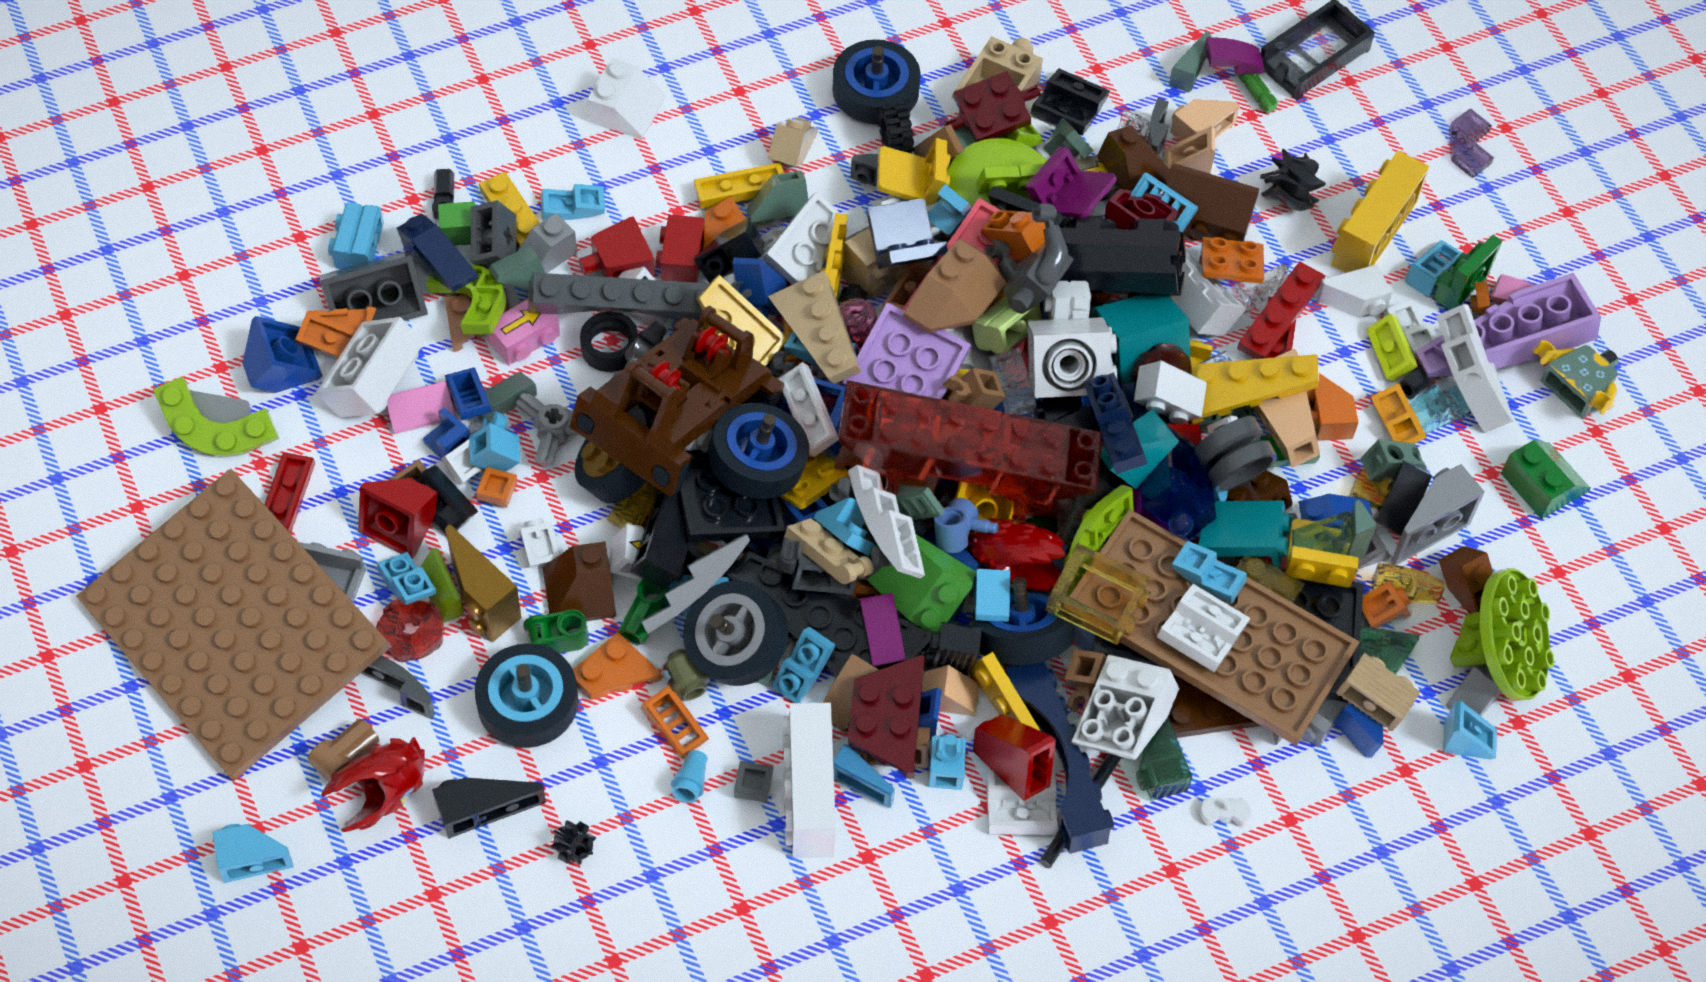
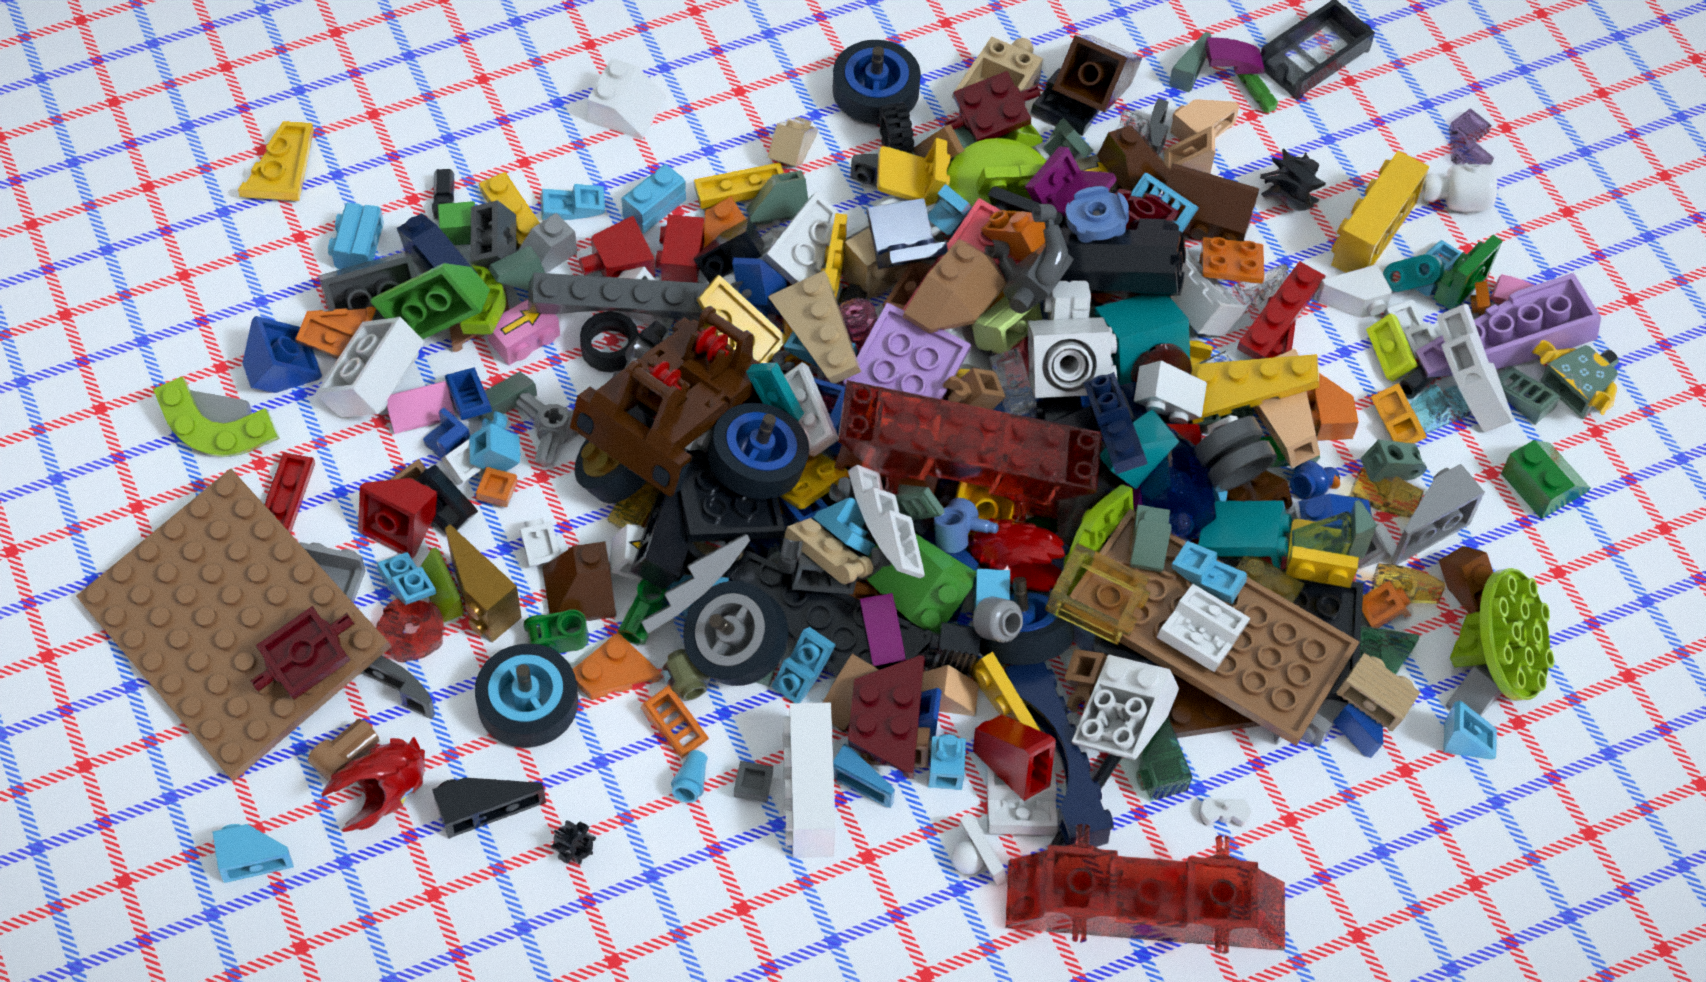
(283, 166): none -> yellow wing
(303, 652): none -> dark red plate
(435, 299): none -> bright green slope
(654, 197): none -> medium azure brick
(774, 388): none -> teal plate
(973, 854): none -> white tile
(997, 619): none -> light grey head
(1096, 72): none -> reddish brown slope
(1105, 226): none -> medium blue plate
(1146, 898): none -> clear red piece
(1150, 538): none -> sand green slope
(1313, 480): none -> blue animal
(1403, 497): black slope -> none
(1411, 272): none -> teal plate
(1465, 188): none -> white piece
(1545, 396): none -> sand green slope

